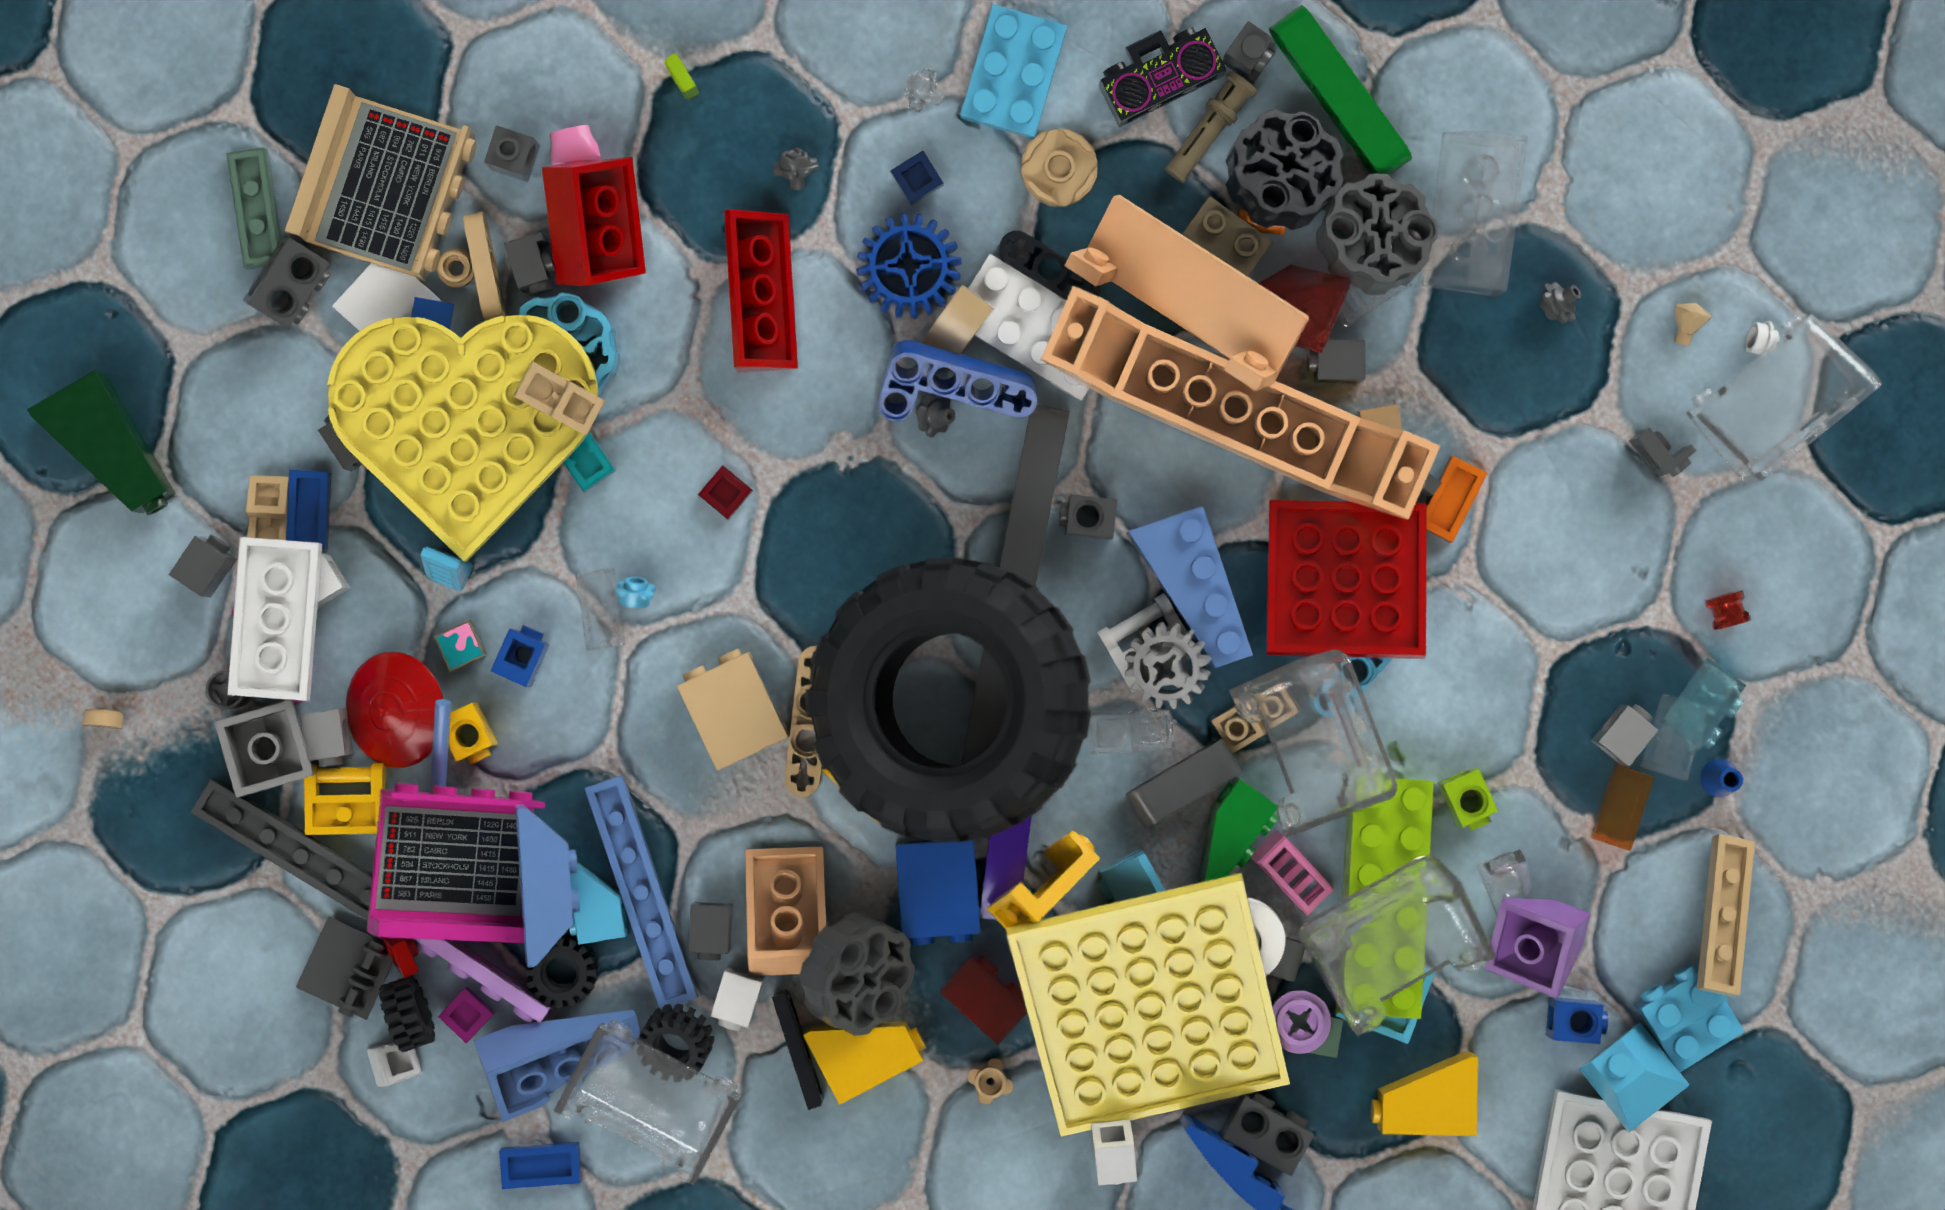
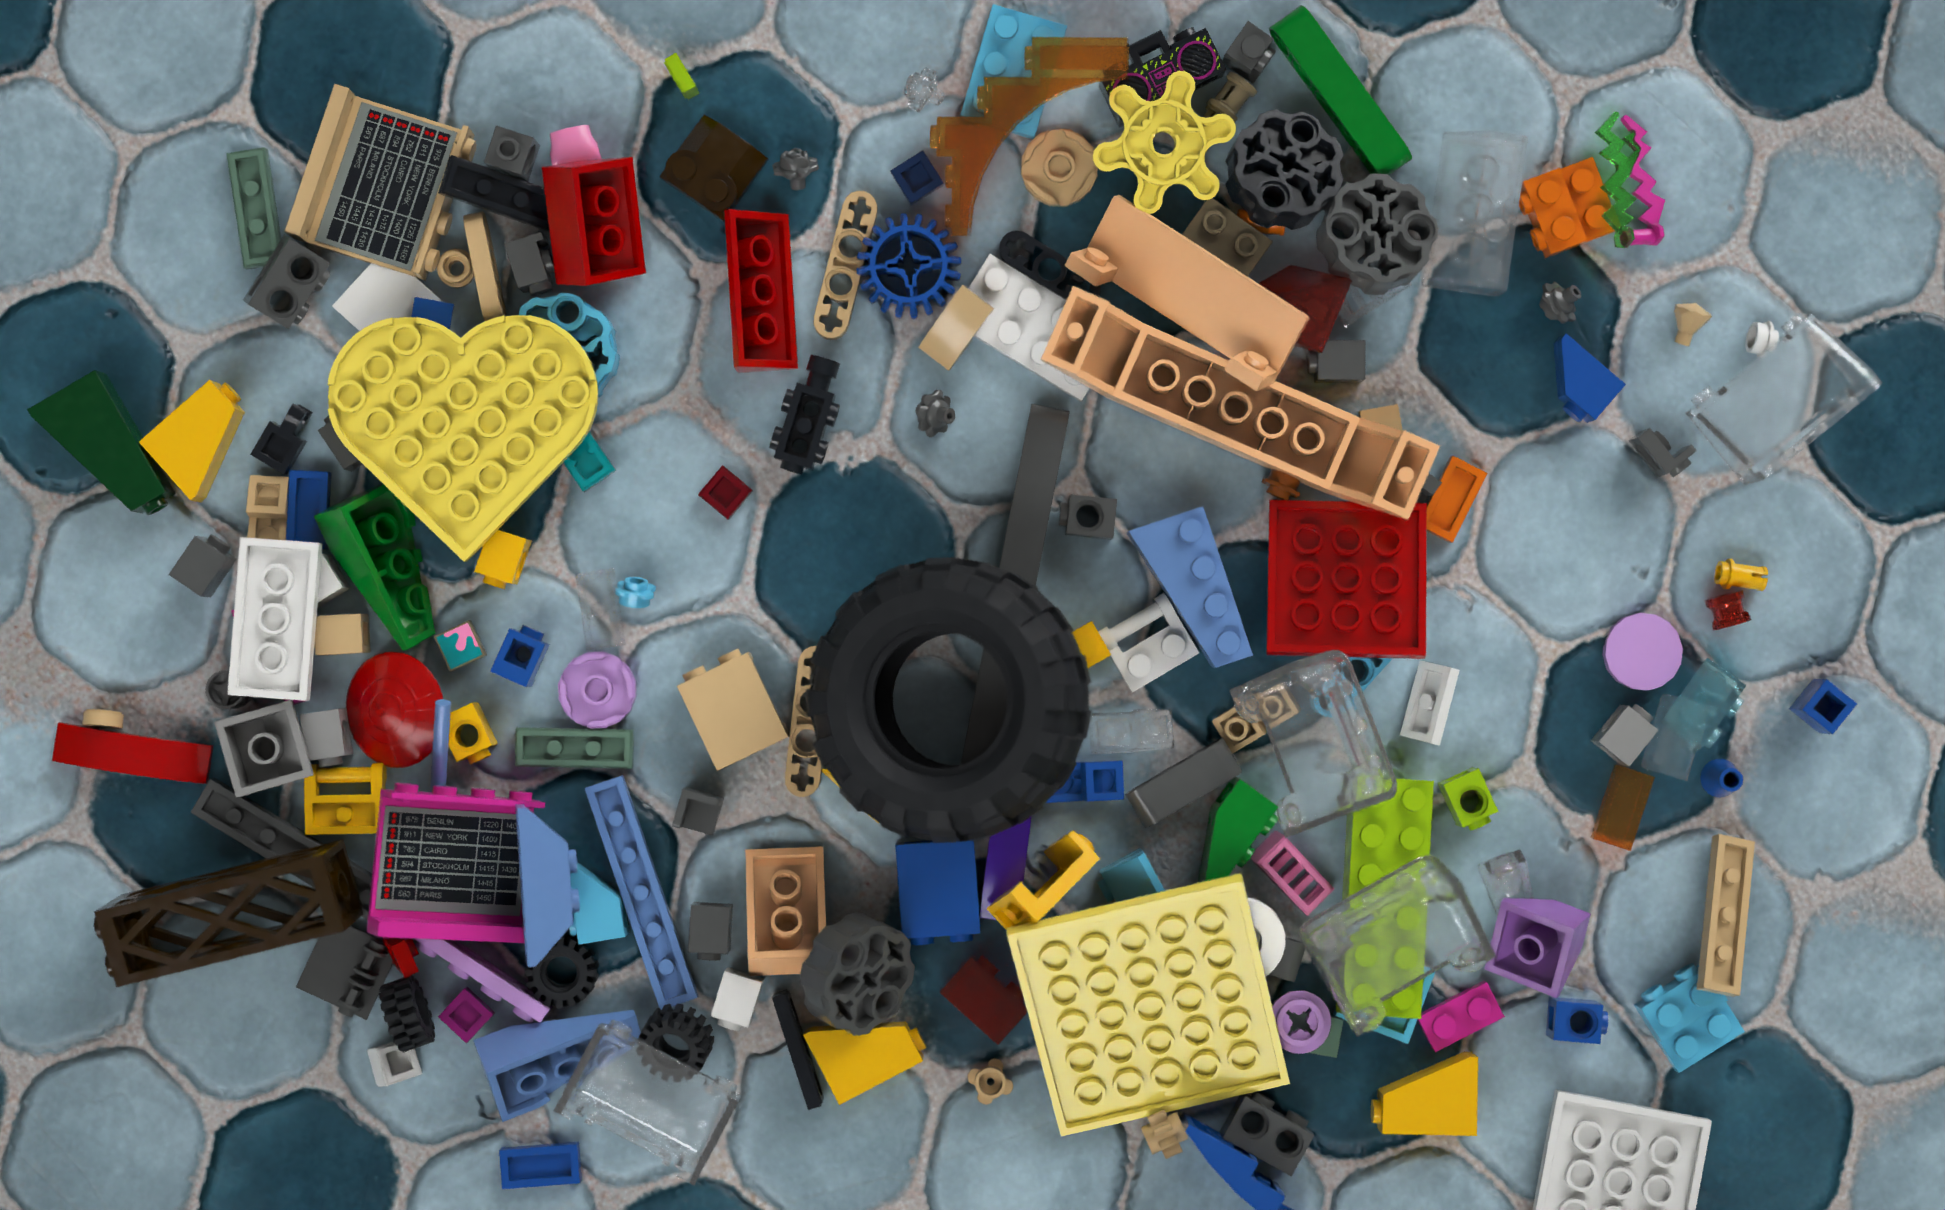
(127, 930): none -> dark brown piece
(132, 753): none -> red slope
(196, 438): none -> yellow slope
(279, 443): none -> black plate
(342, 634): none -> tan brick
(378, 552): none -> green wedge
(445, 568): medium azure slope -> none
(495, 192): none -> black tile
(503, 559): none -> yellow brick
(559, 398): tan slope -> none
(574, 748): none -> sand green tile
(597, 690): none -> lavender tile
(698, 811): none -> dark grey panel
(713, 167): none -> dark brown slope
(799, 425): none -> black brick
(844, 265): none -> tan beam
(957, 387): blue beam -> none
(1056, 67): none -> clear orange arch
(1091, 644): none -> yellow brick
(1092, 783): none -> blue slope
(1114, 1152): white brick -> none
(1155, 657): light grey gear -> none
(1164, 1133): none -> tan gear
(1191, 141): none -> light yellow plate
(1281, 485): none -> dark orange plate
(1429, 702): none -> white plate
(1460, 1016): none -> dark pink plate
(1565, 207): none -> orange plate
(1583, 381): none -> blue slope
(1625, 168): none -> piece
(1634, 1077): medium azure slope -> none
(1642, 651): none -> lavender tile
(1740, 575): none -> yellow pin
(1823, 706): none -> blue brick

